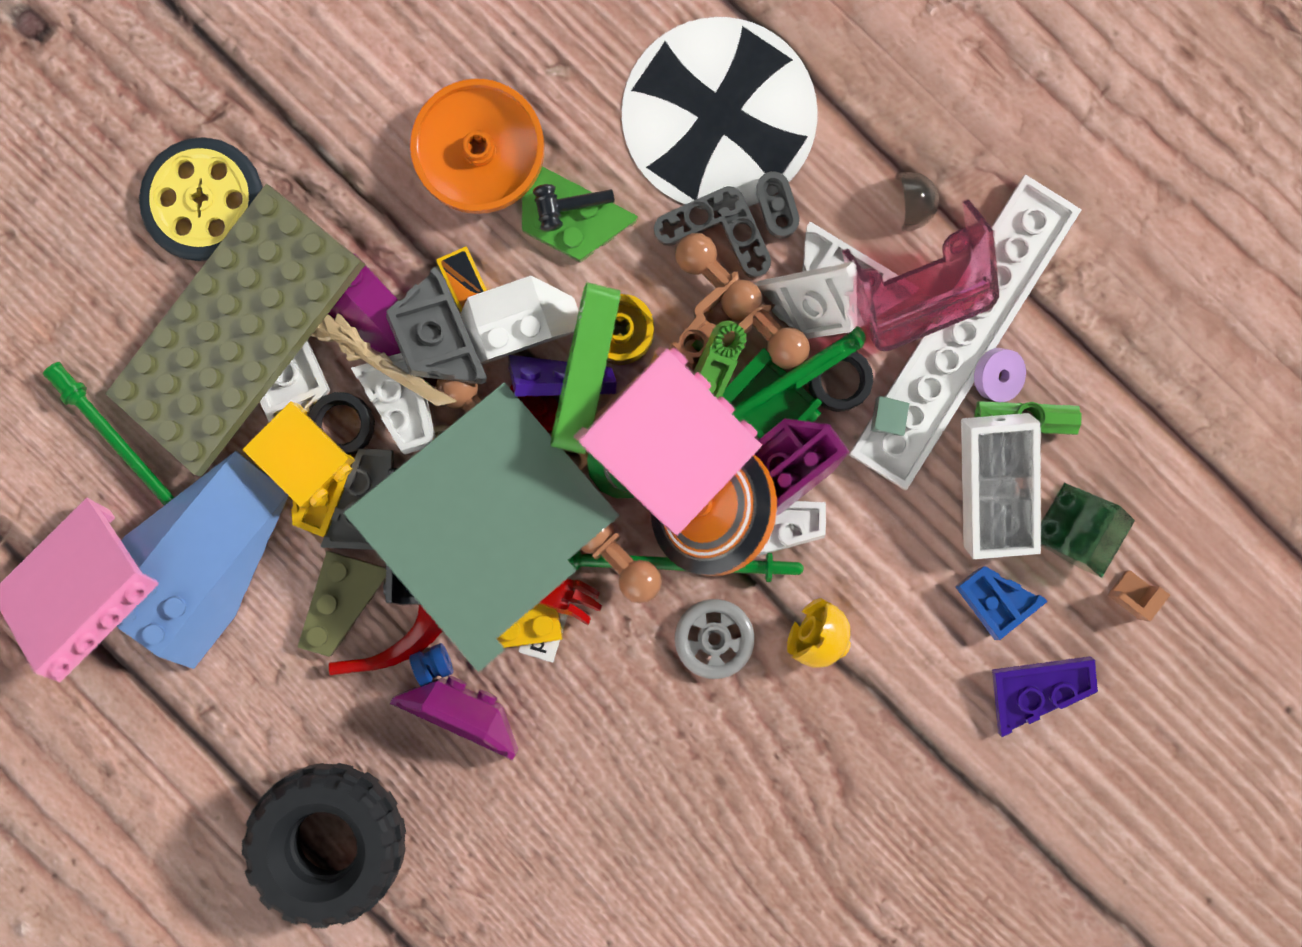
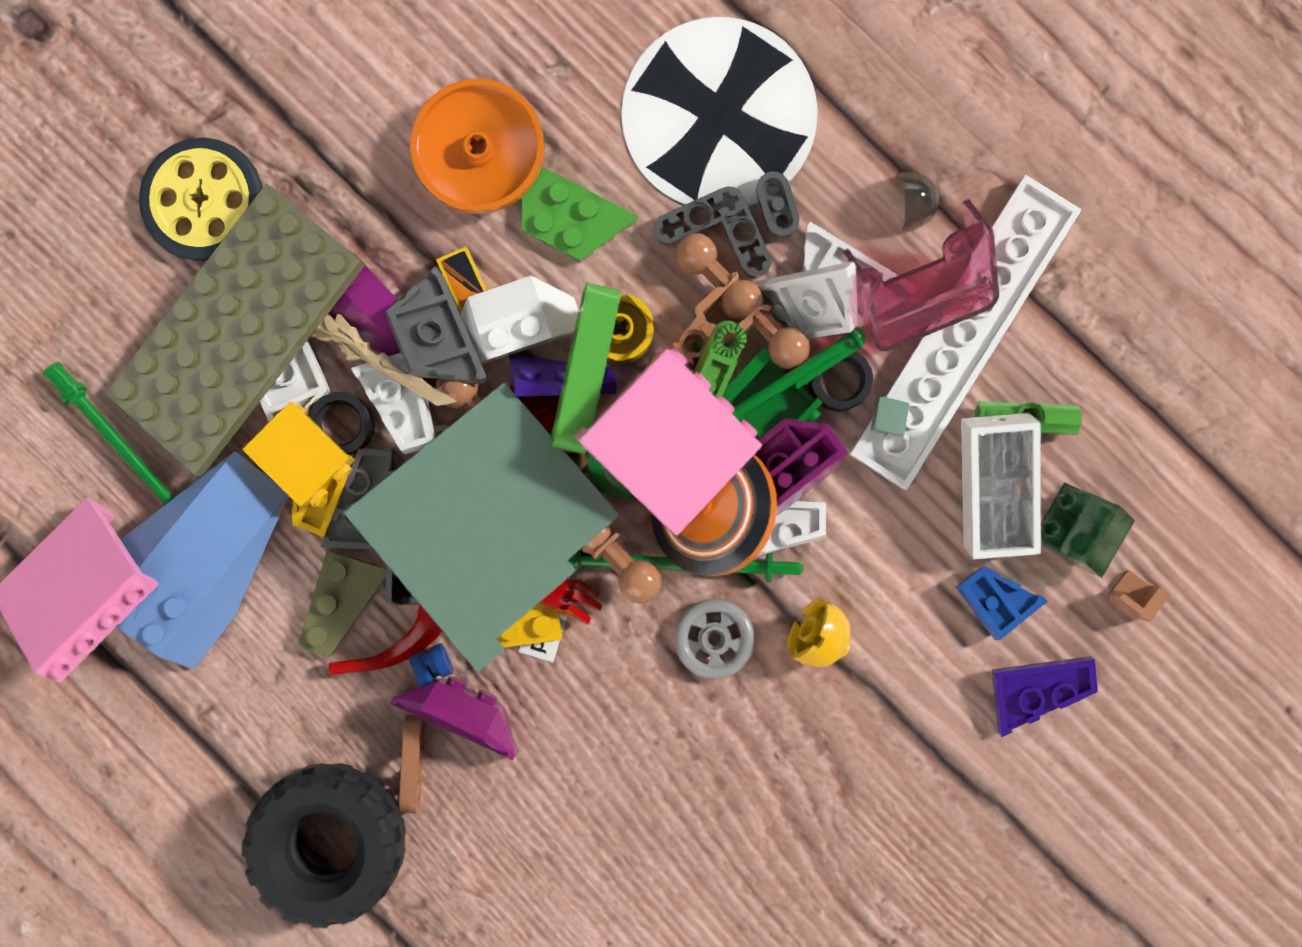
(411, 764): none -> nougat beam
(550, 207): black piece -> none
(988, 370): lavender piece -> none

